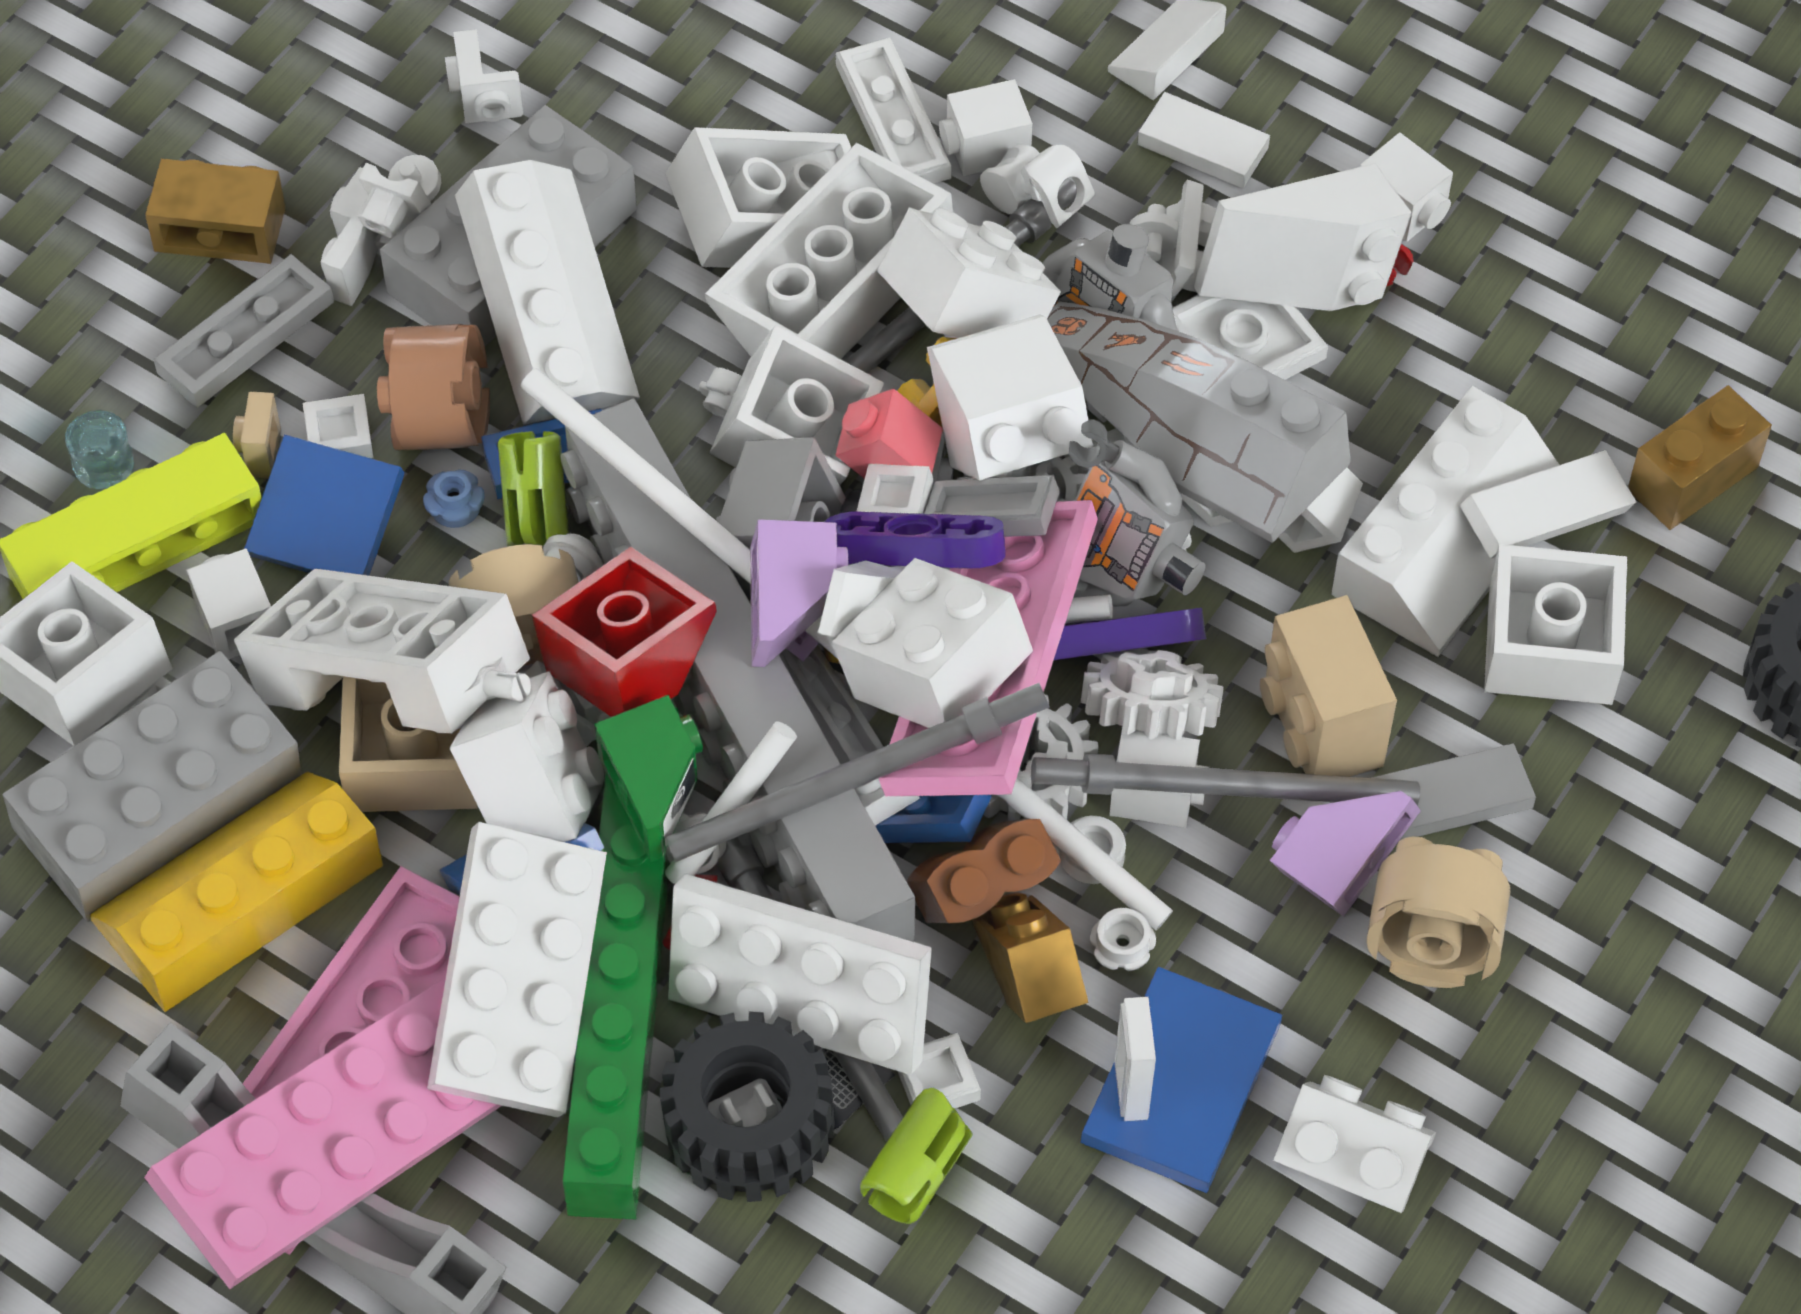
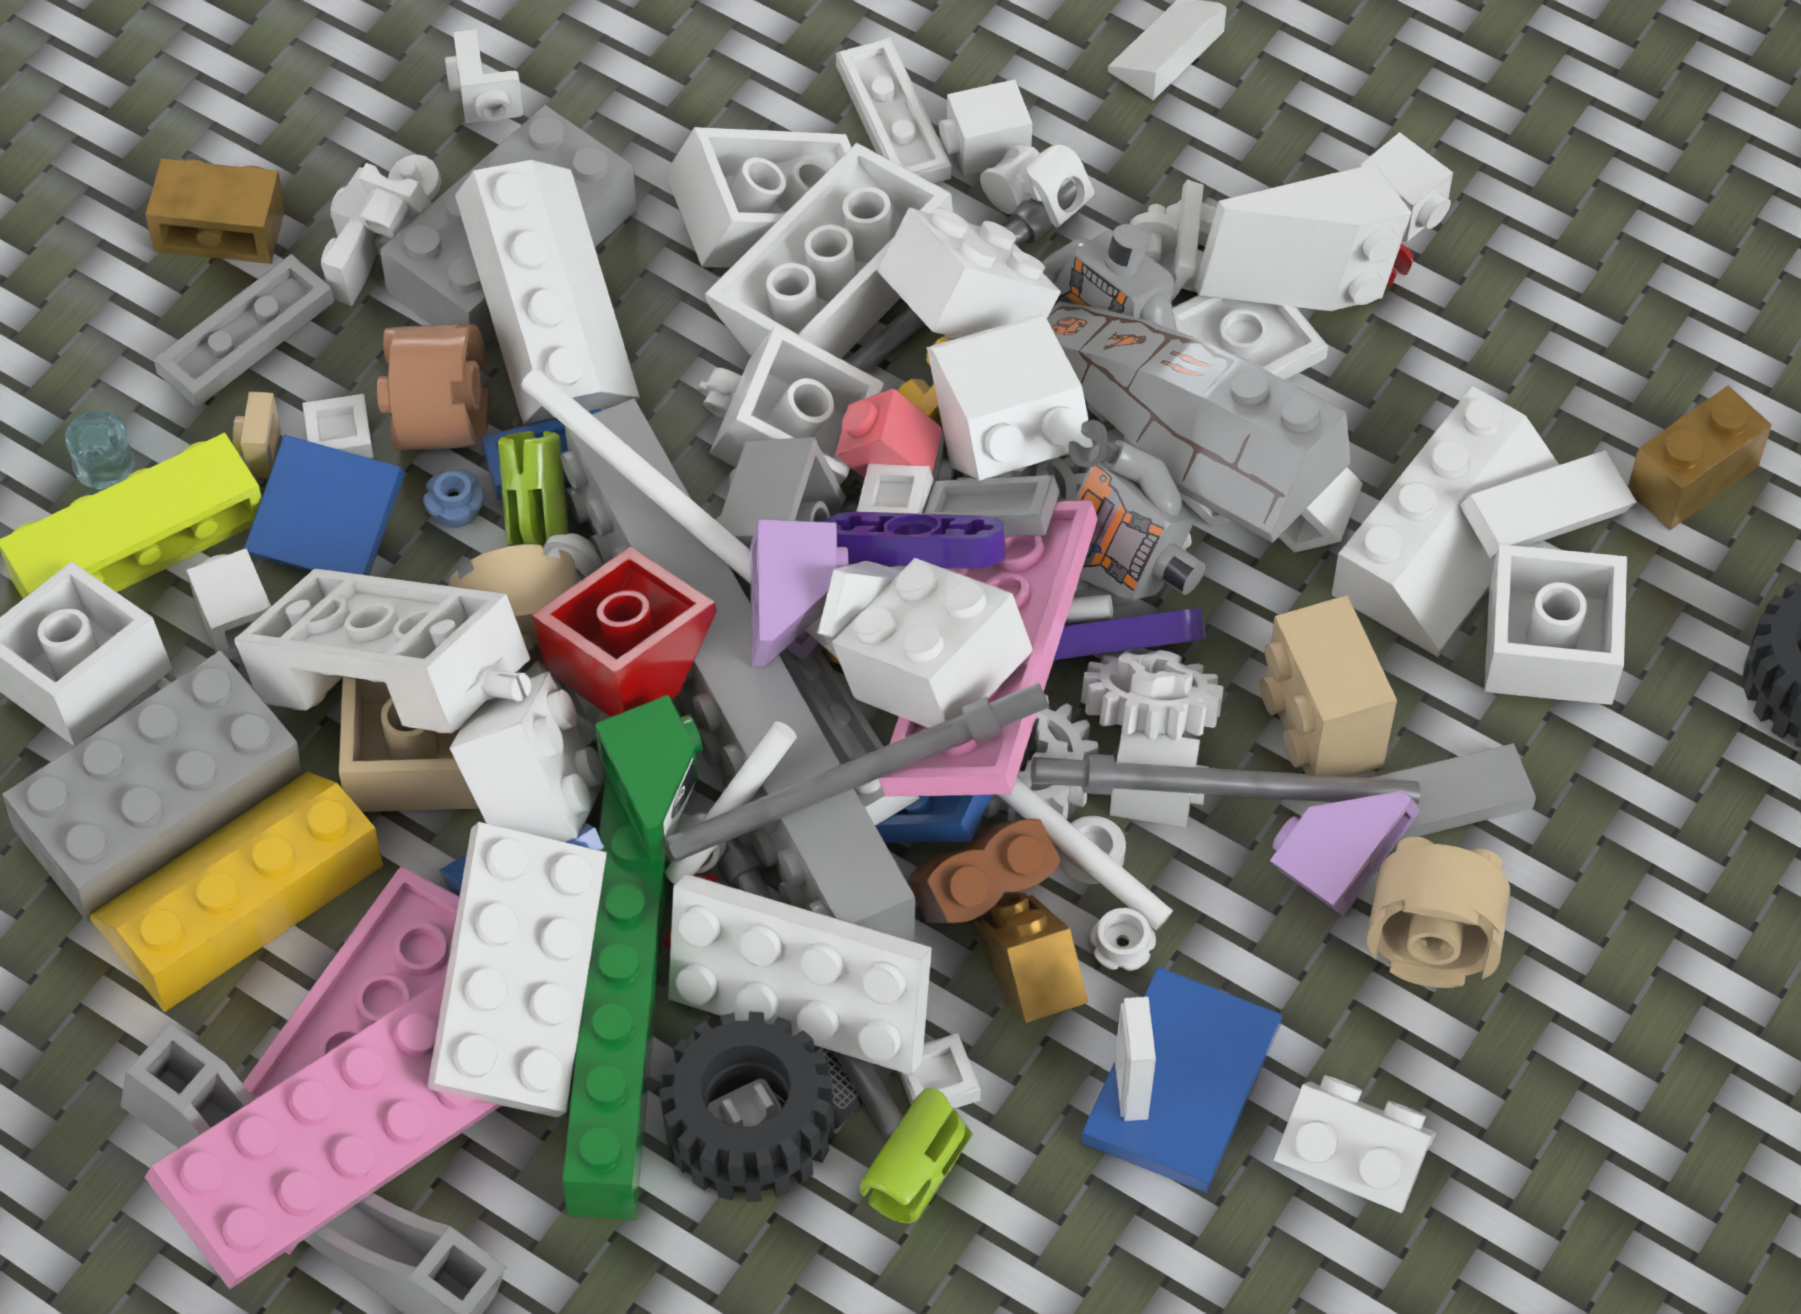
(1203, 140): white tile -> none

